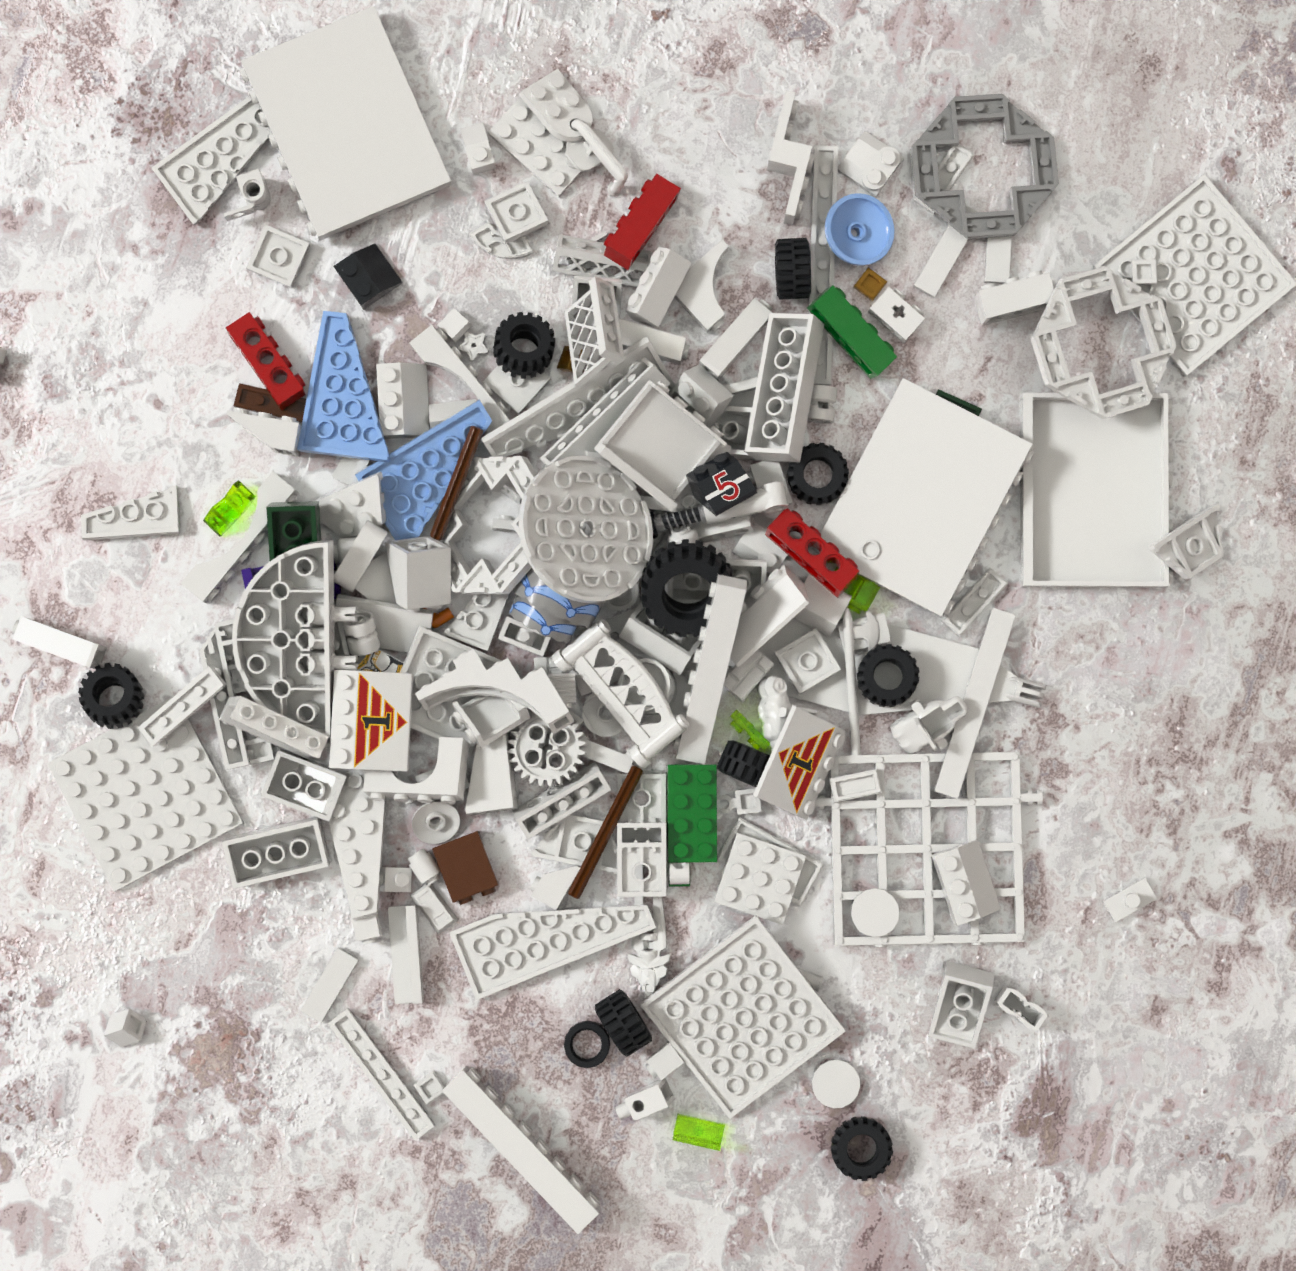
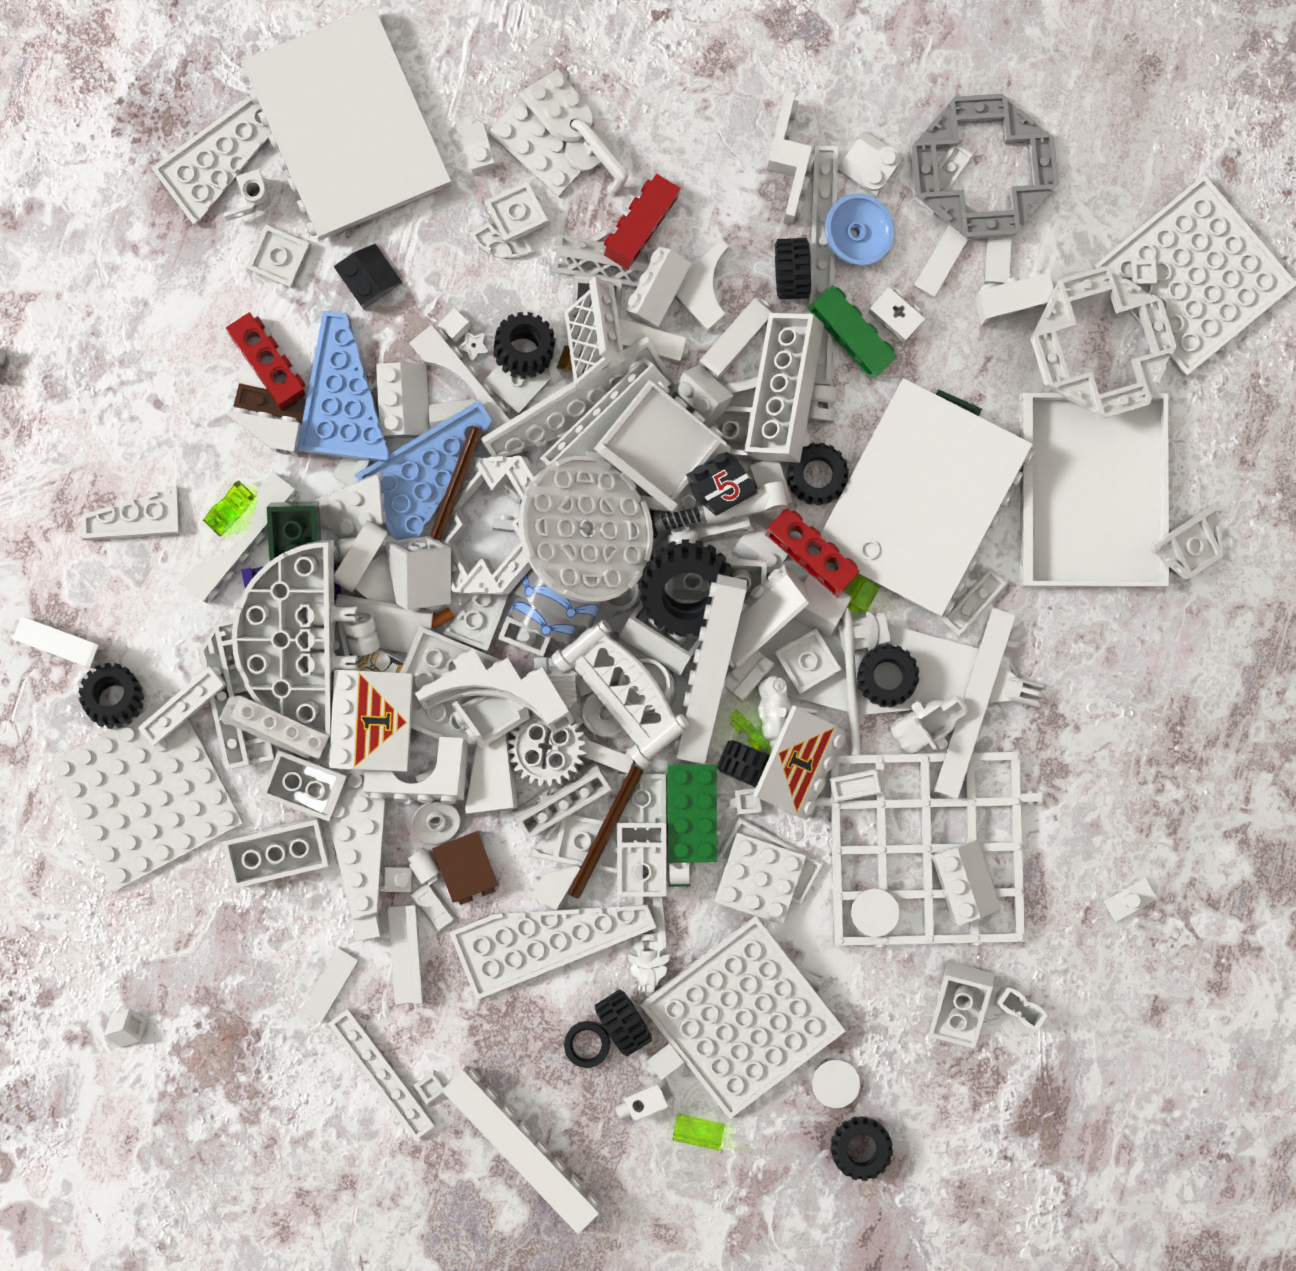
(870, 284): pearl gold tile -> none

